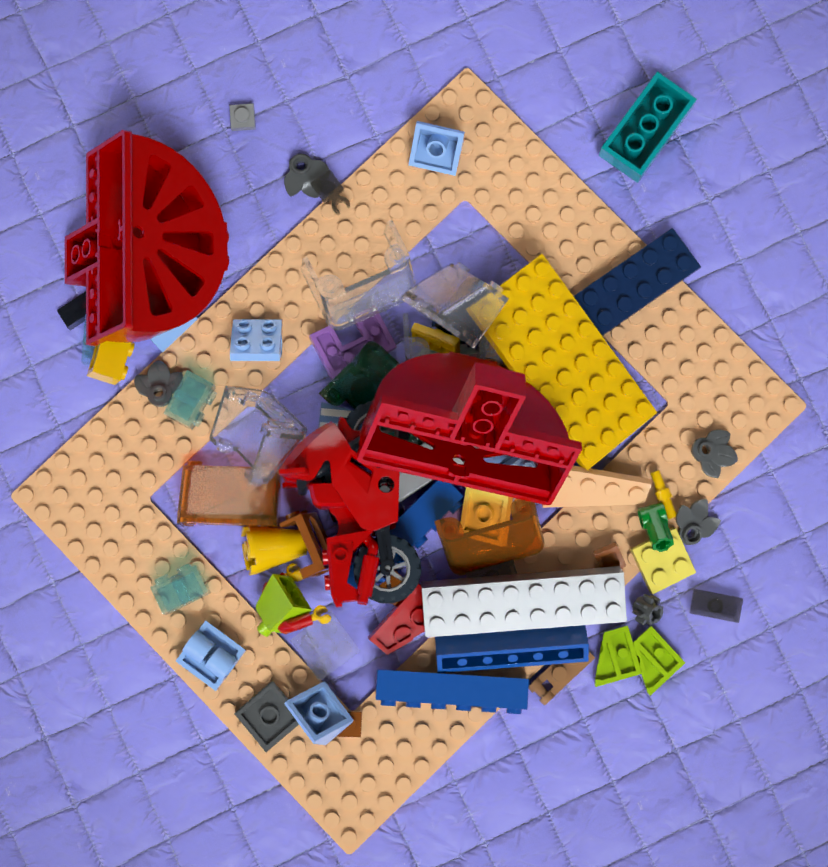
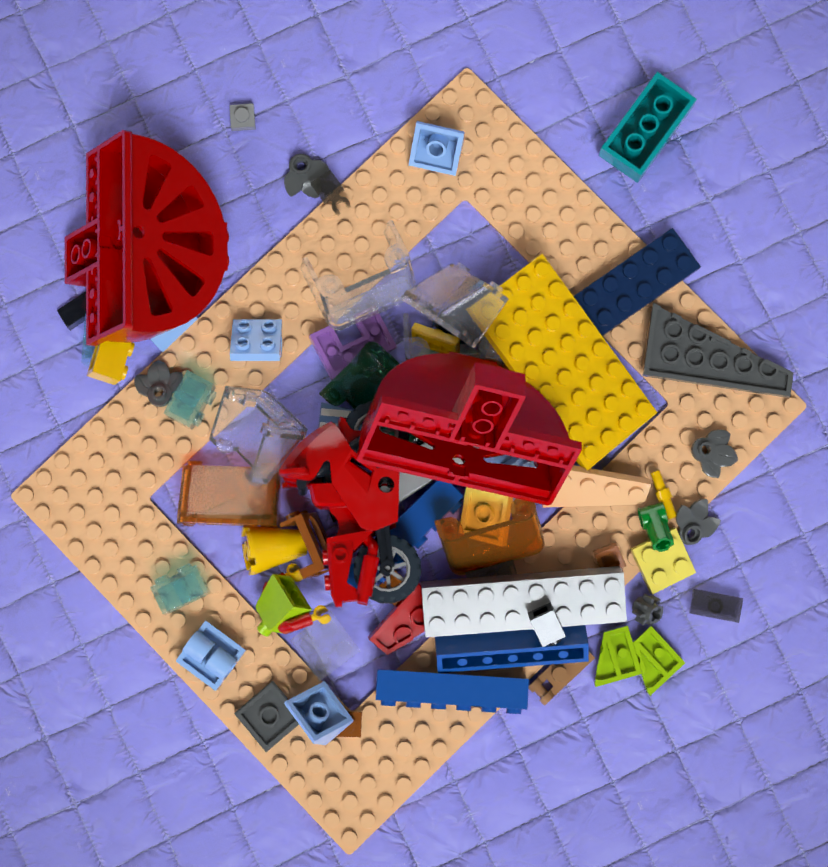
(546, 625): none -> brick
(698, 356): none -> dark grey wing

